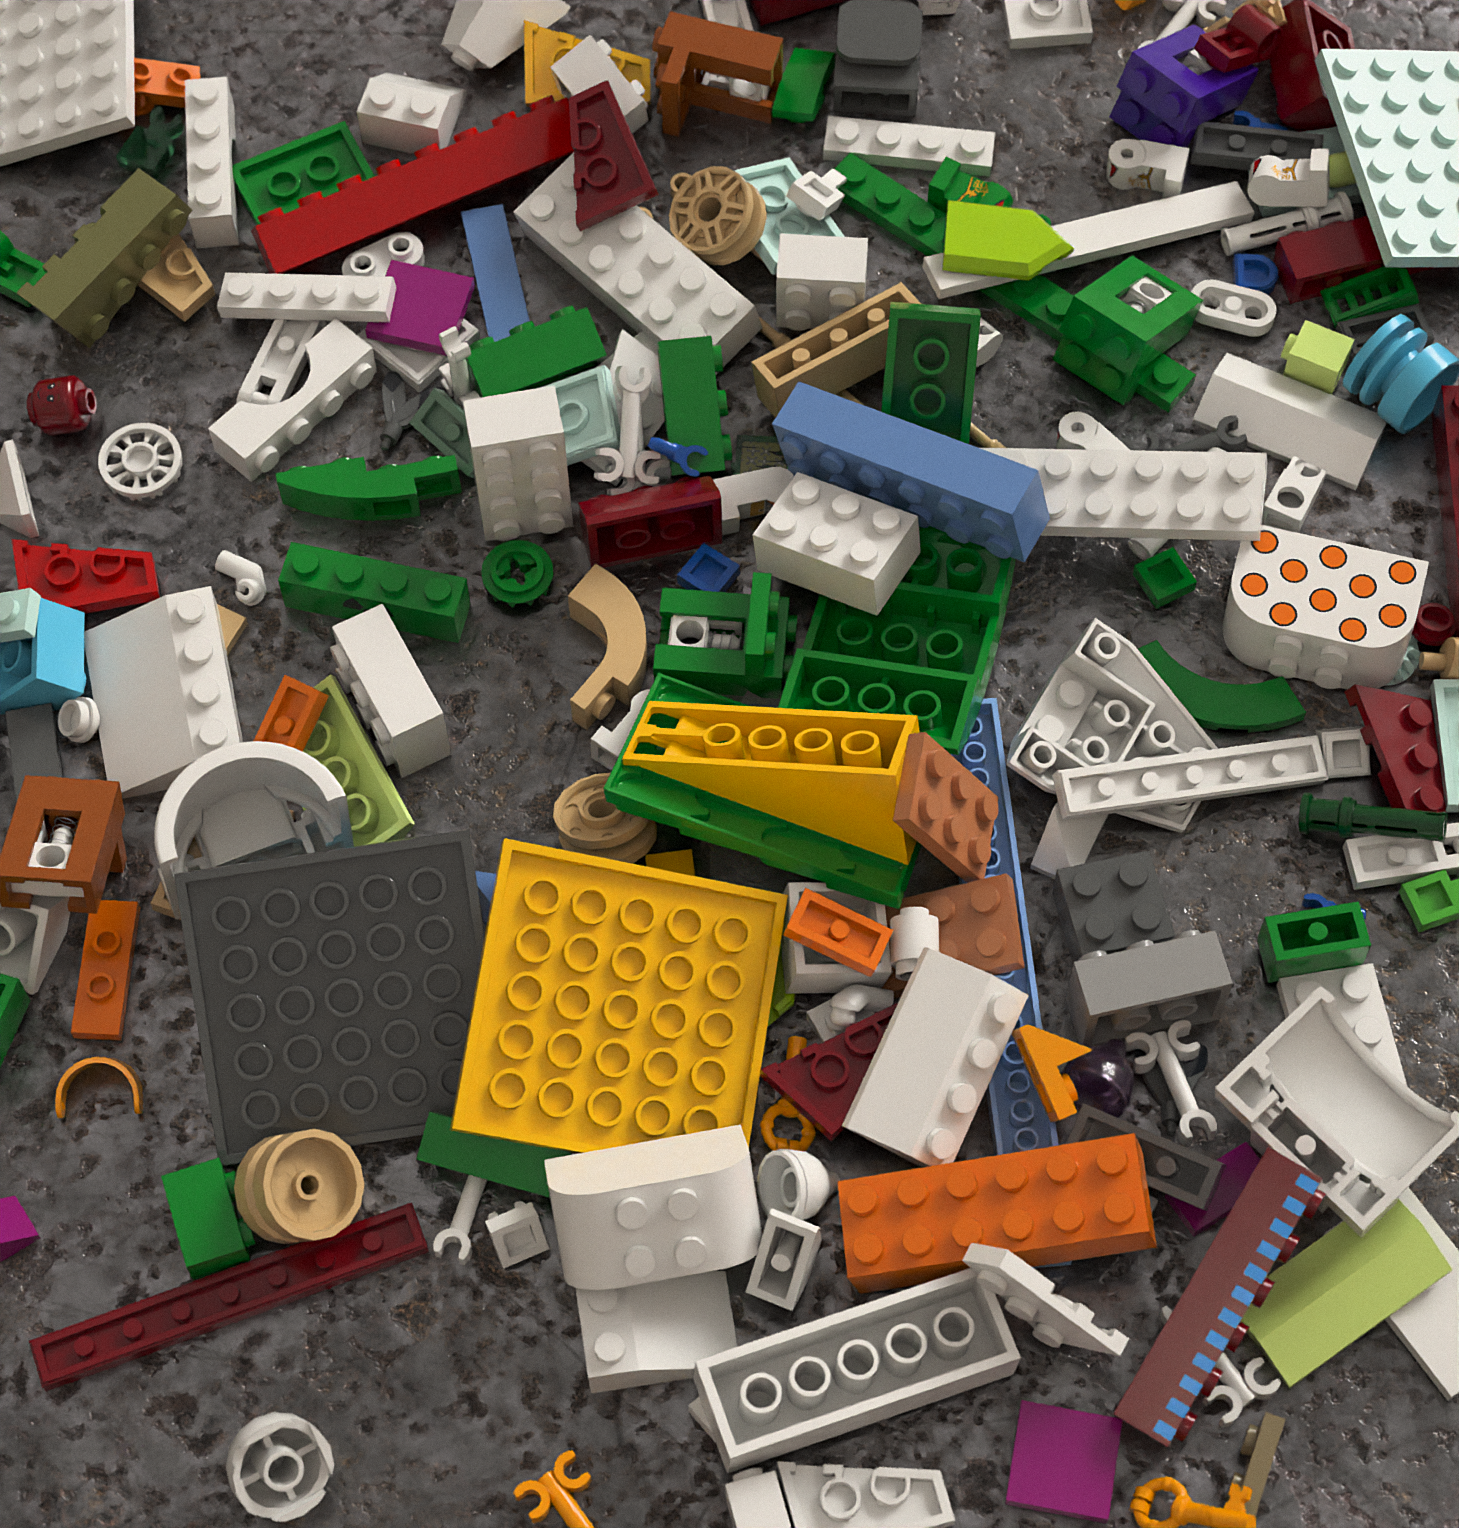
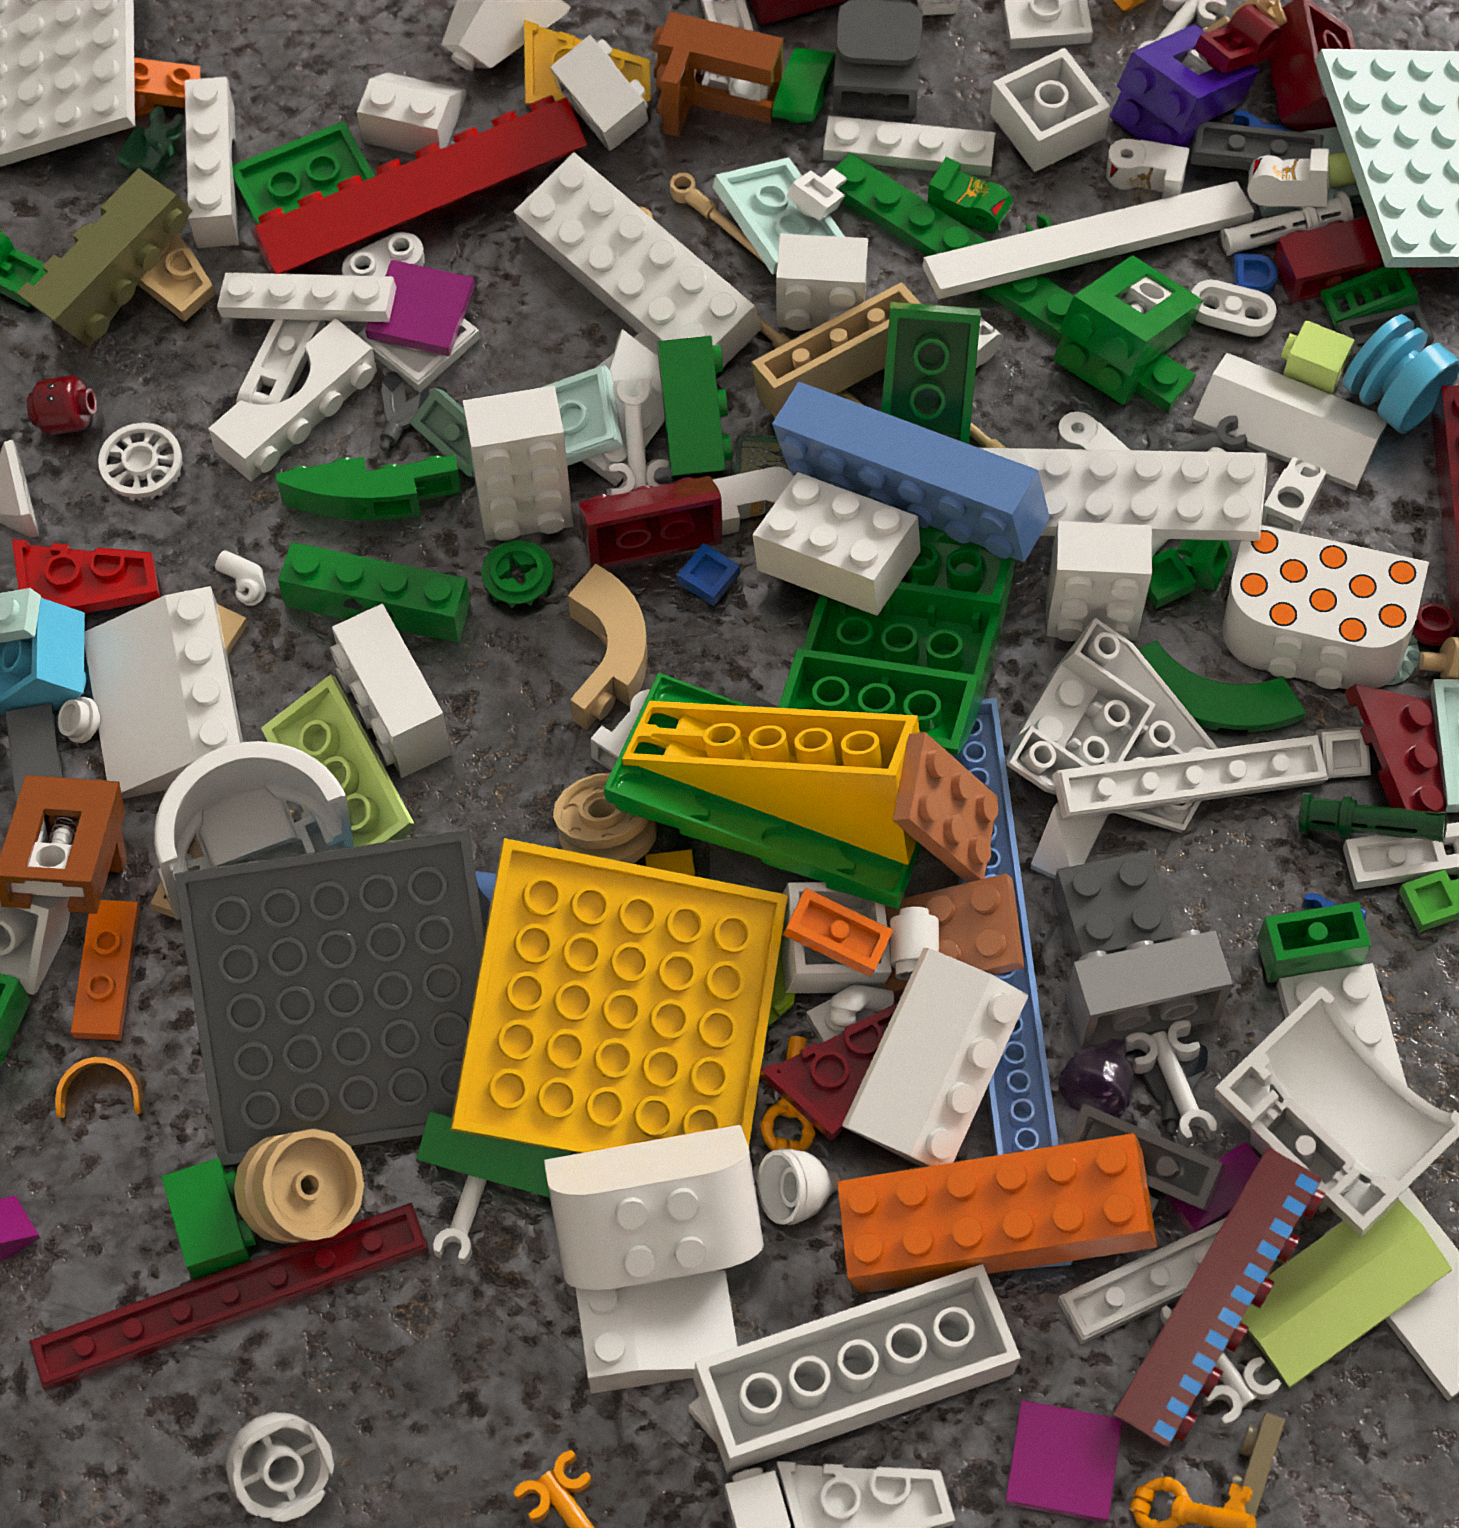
(292, 714): orange plate -> none
(456, 372): white bar -> none
(495, 270): medium blue tile -> none
(516, 1234): white tile -> none
(536, 354): green brick -> none
(606, 158): dark red wing -> none
(627, 461): white bar -> none
(677, 453): blue piece -> none
(717, 215): tan wheel -> none
(719, 624): green brick -> none
(784, 1259): white slope -> none
(999, 241): lime tile -> none
(1031, 1299): white wing -> none
(1041, 1056): light orange slope -> none
(1049, 109): none -> white brick
(1099, 575): none -> white brick
(1136, 1287): none -> white tile
(1206, 559): none -> green tile

